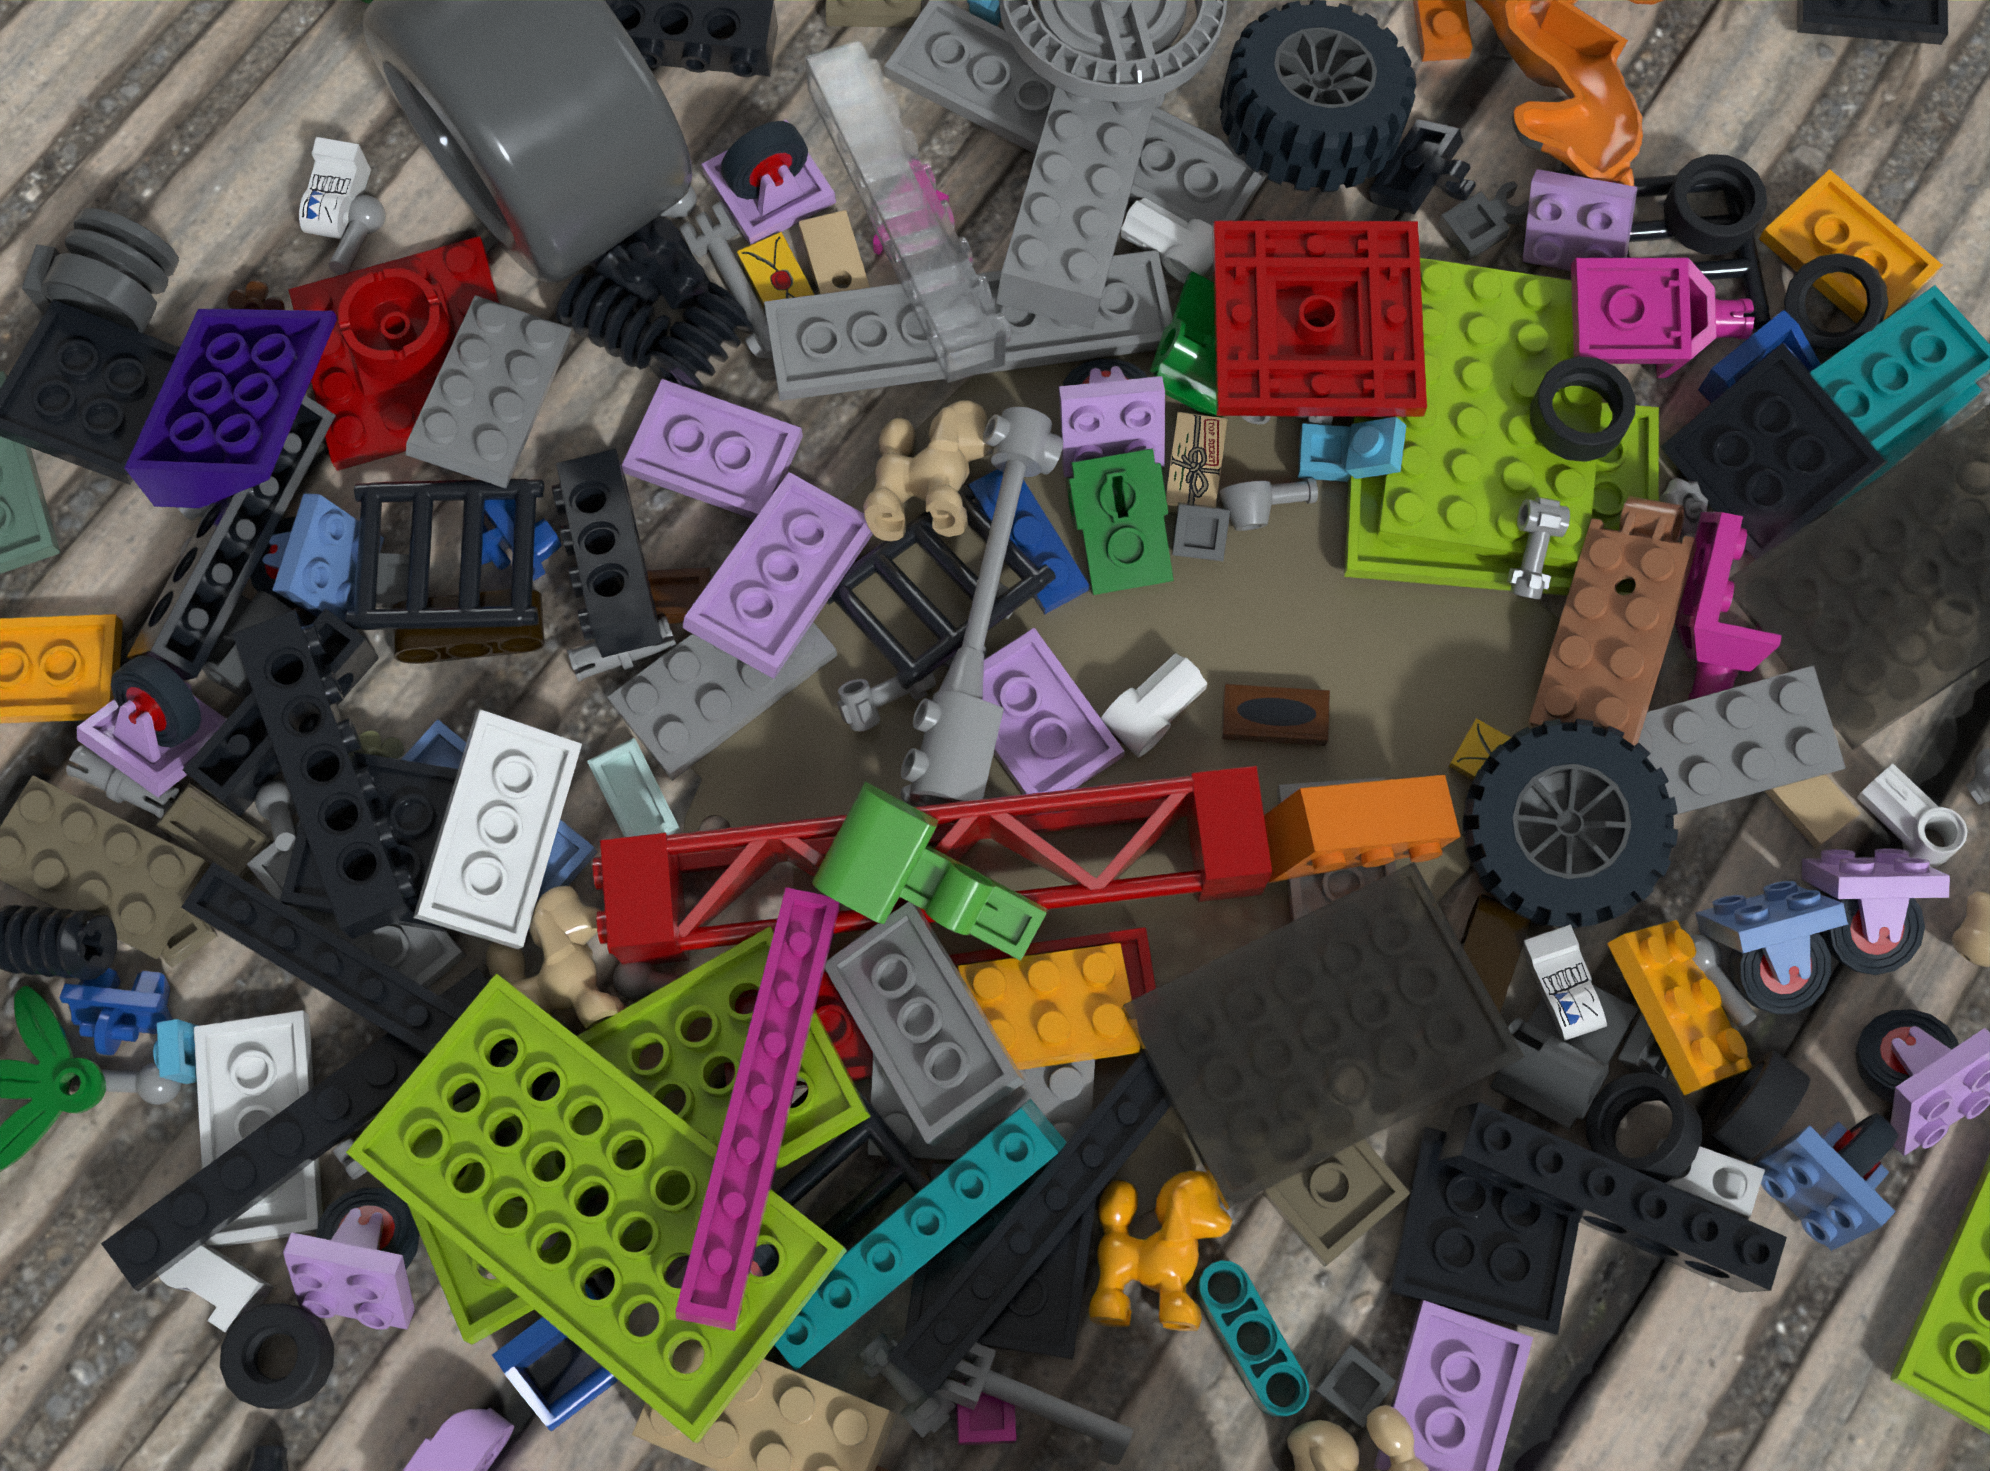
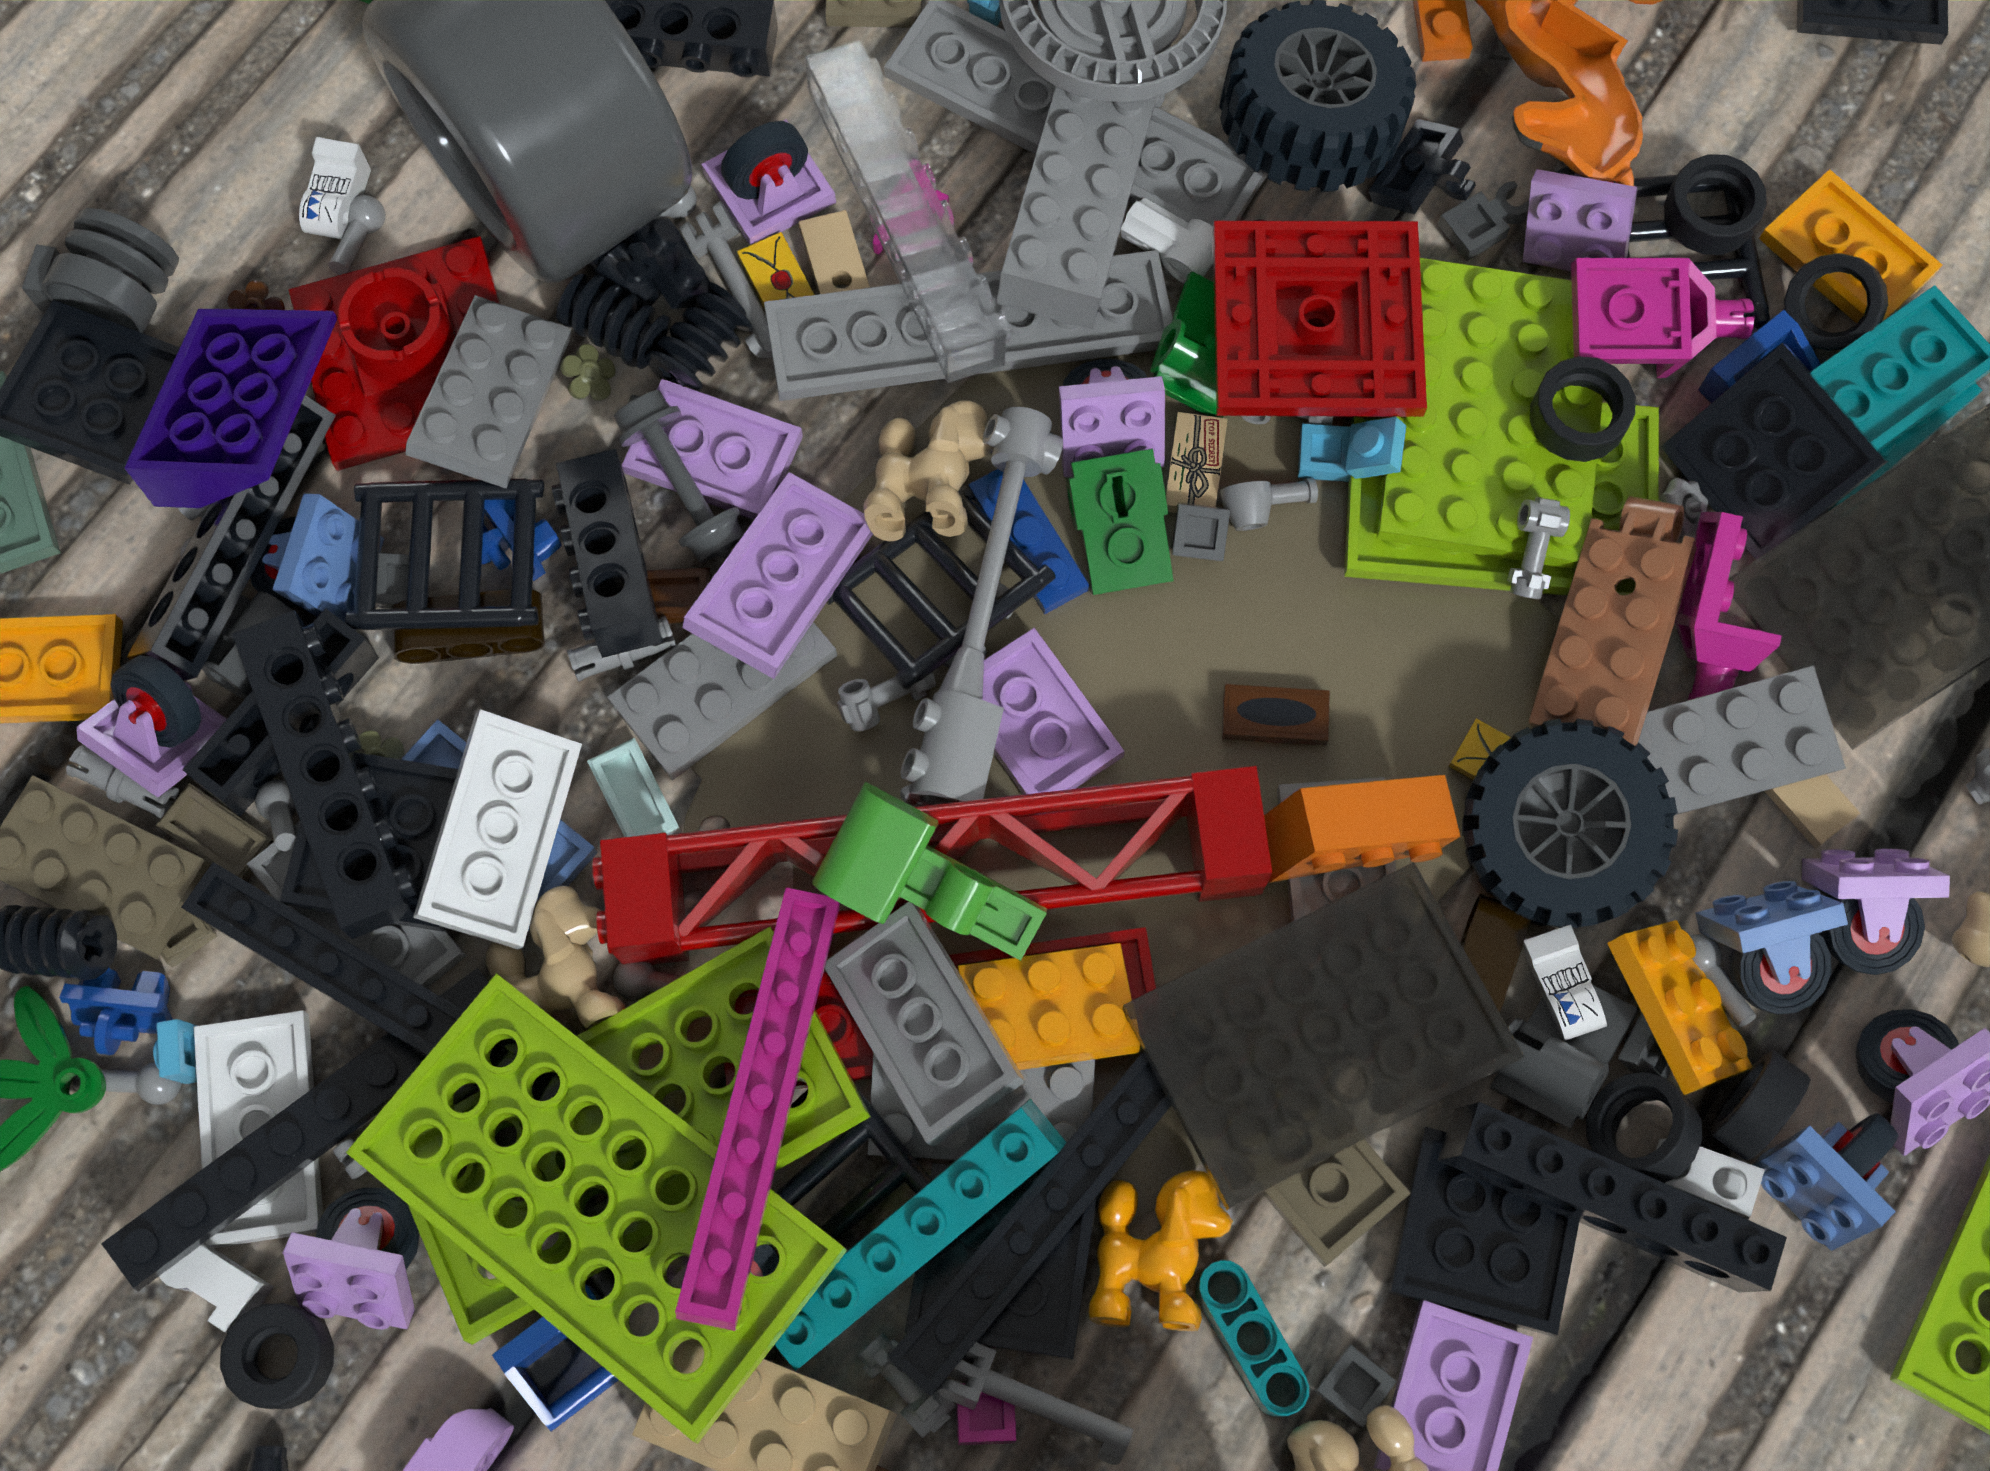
(589, 373): none -> olive plant
(645, 419): none -> dark grey piece
(1145, 714): white piece -> none
(1909, 812): white piece -> none

